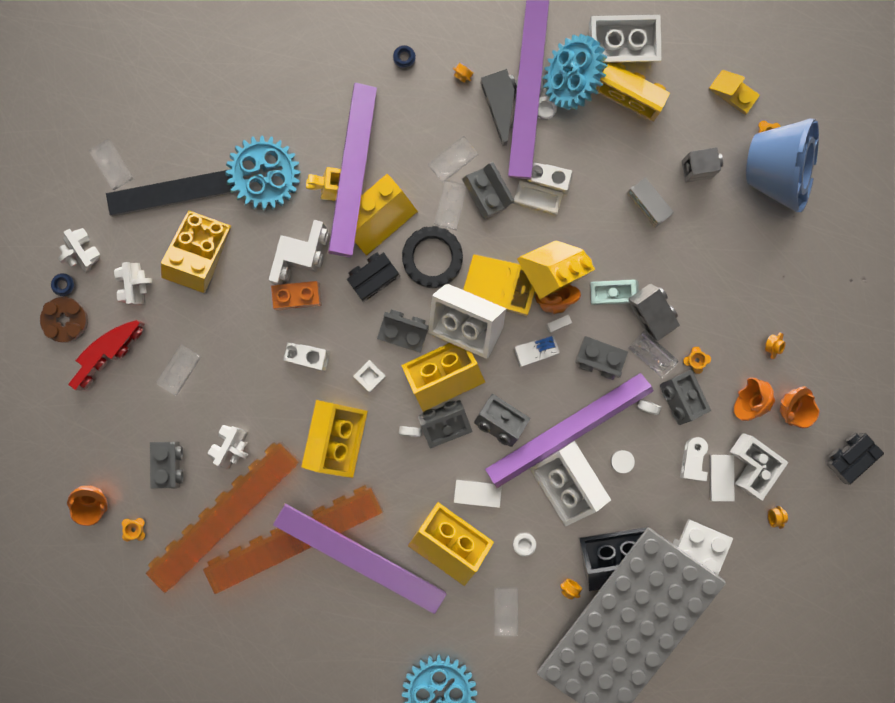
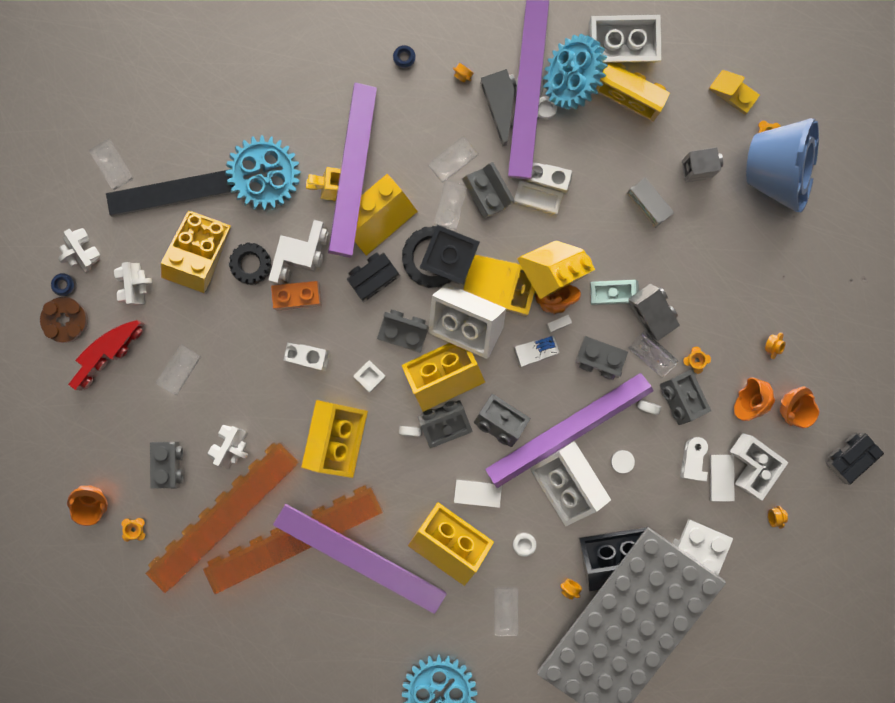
(237, 256): none -> black tyre
(449, 254): none -> black plate

